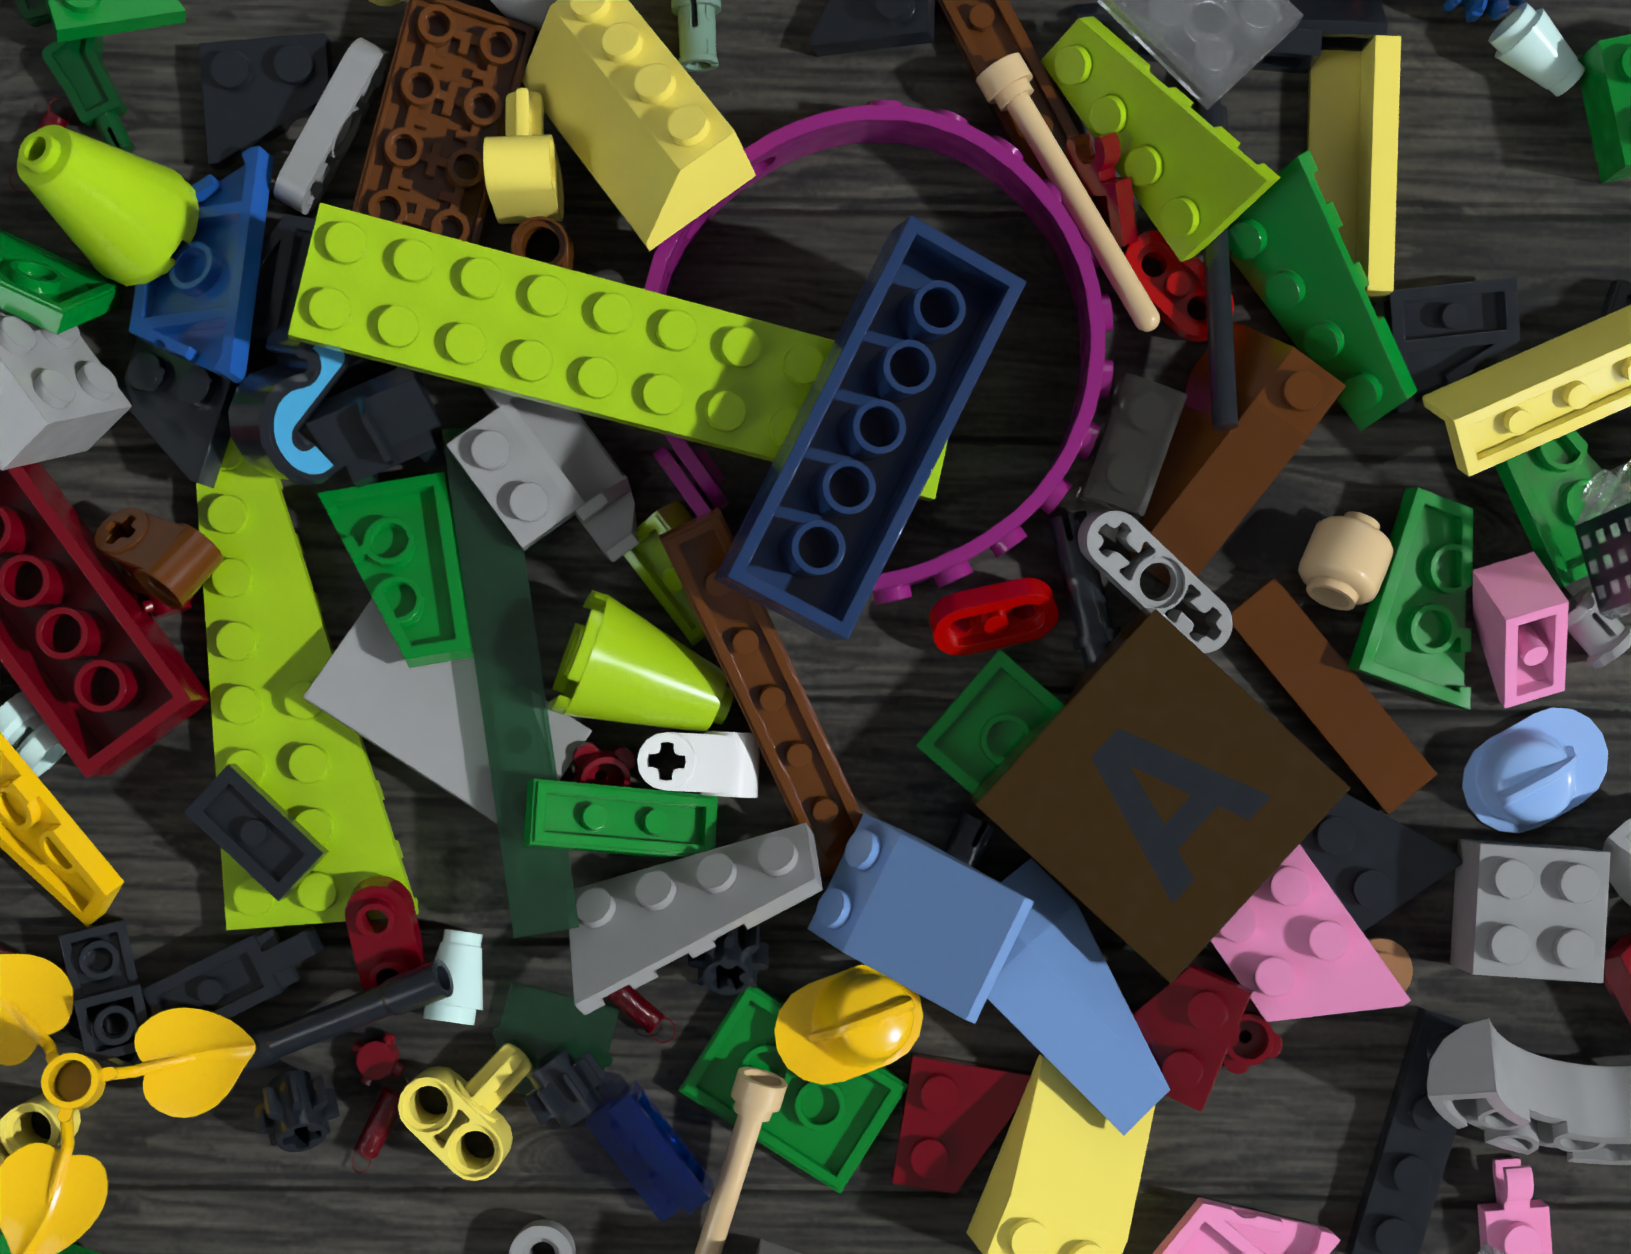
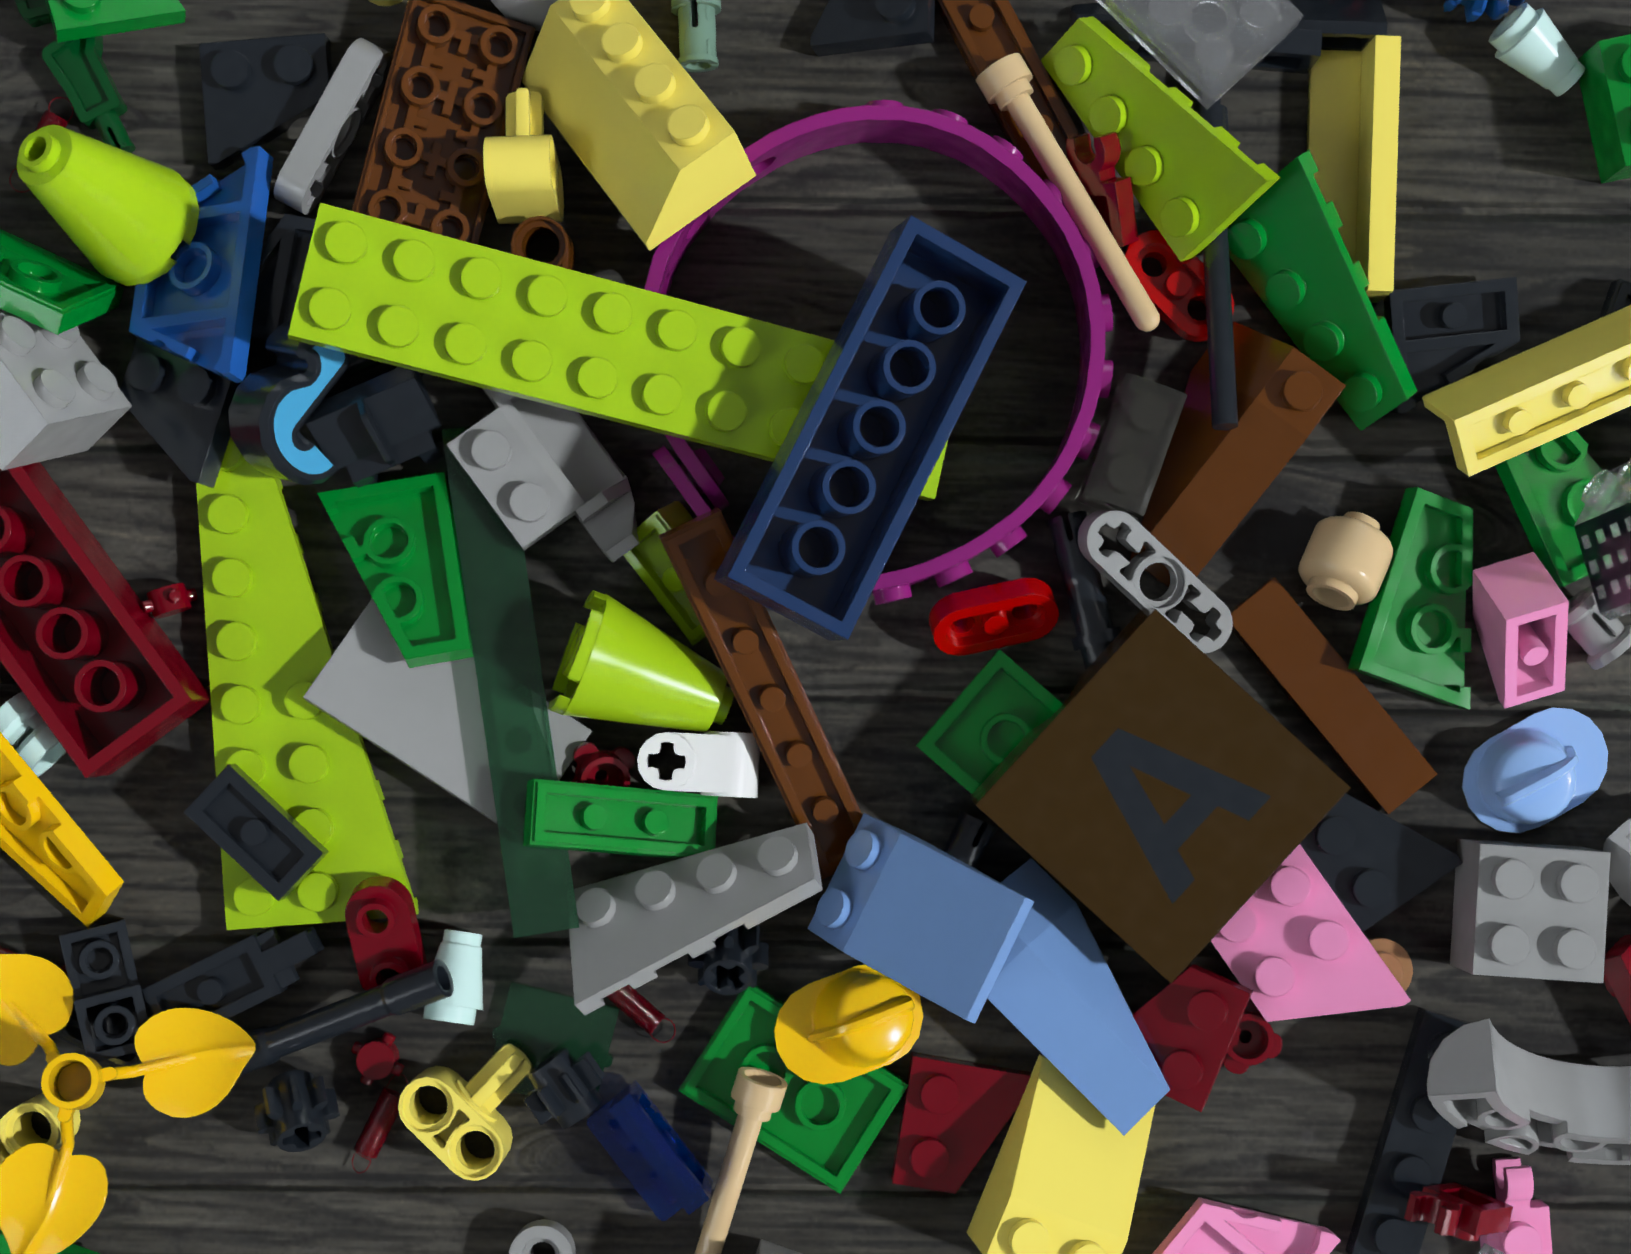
(158, 555): reddish brown piece -> none
(1458, 1211): none -> dark red plate

